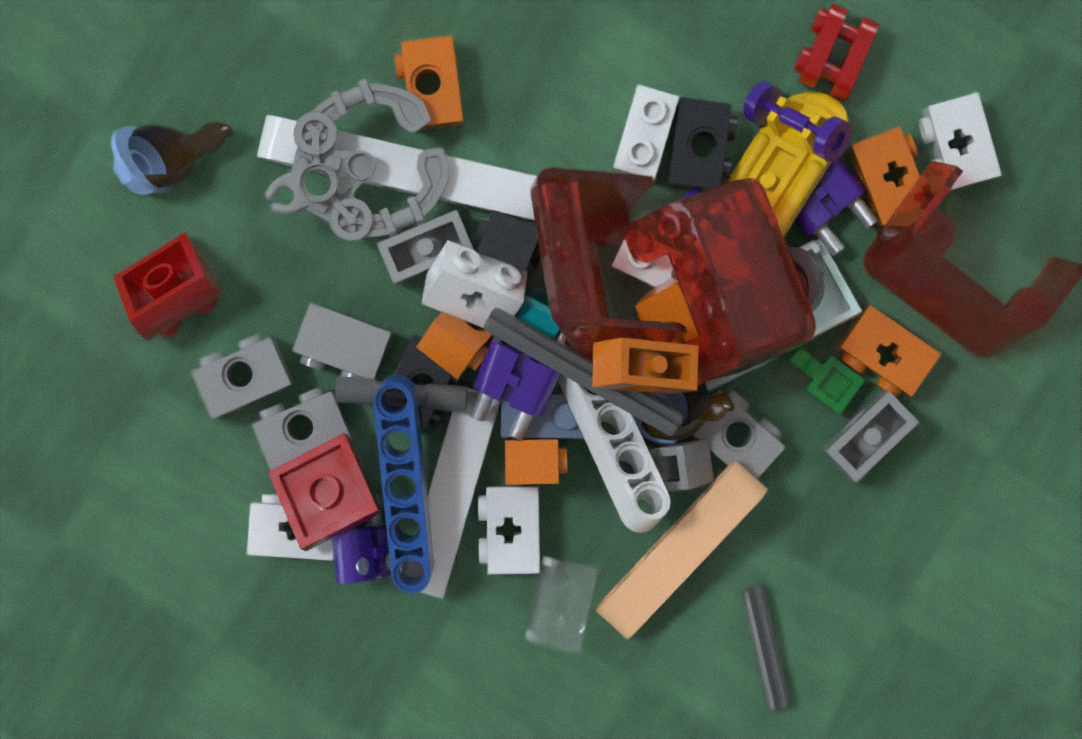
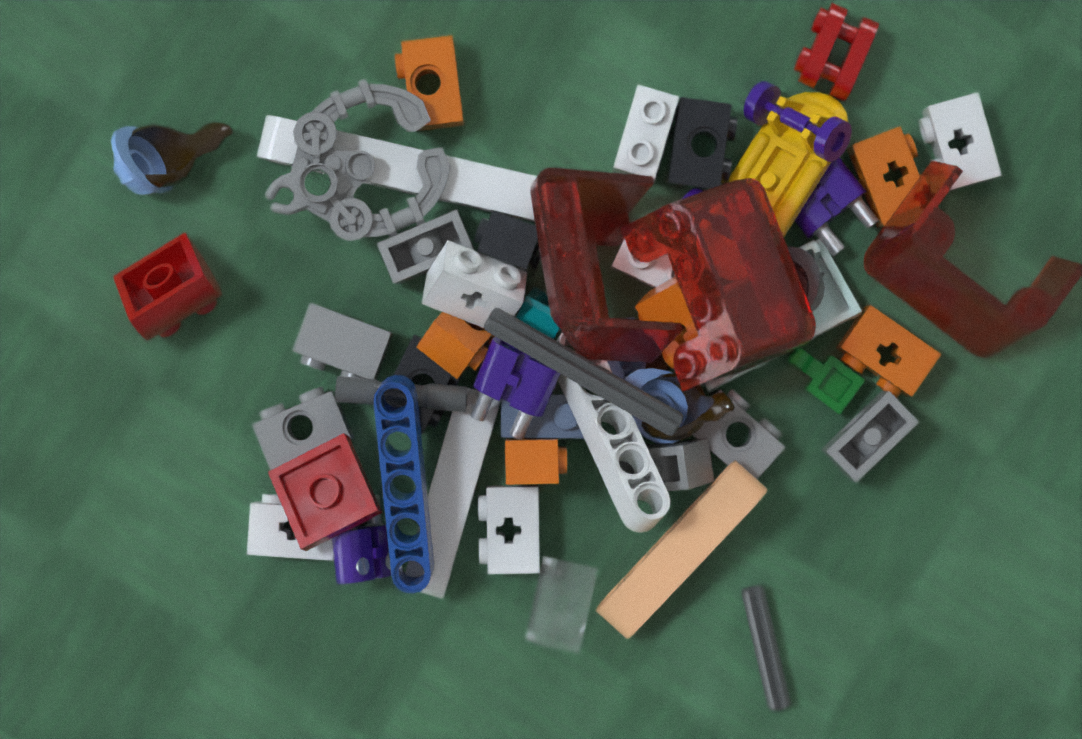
(268, 377): light grey brick -> none
(645, 366): orange brick -> none

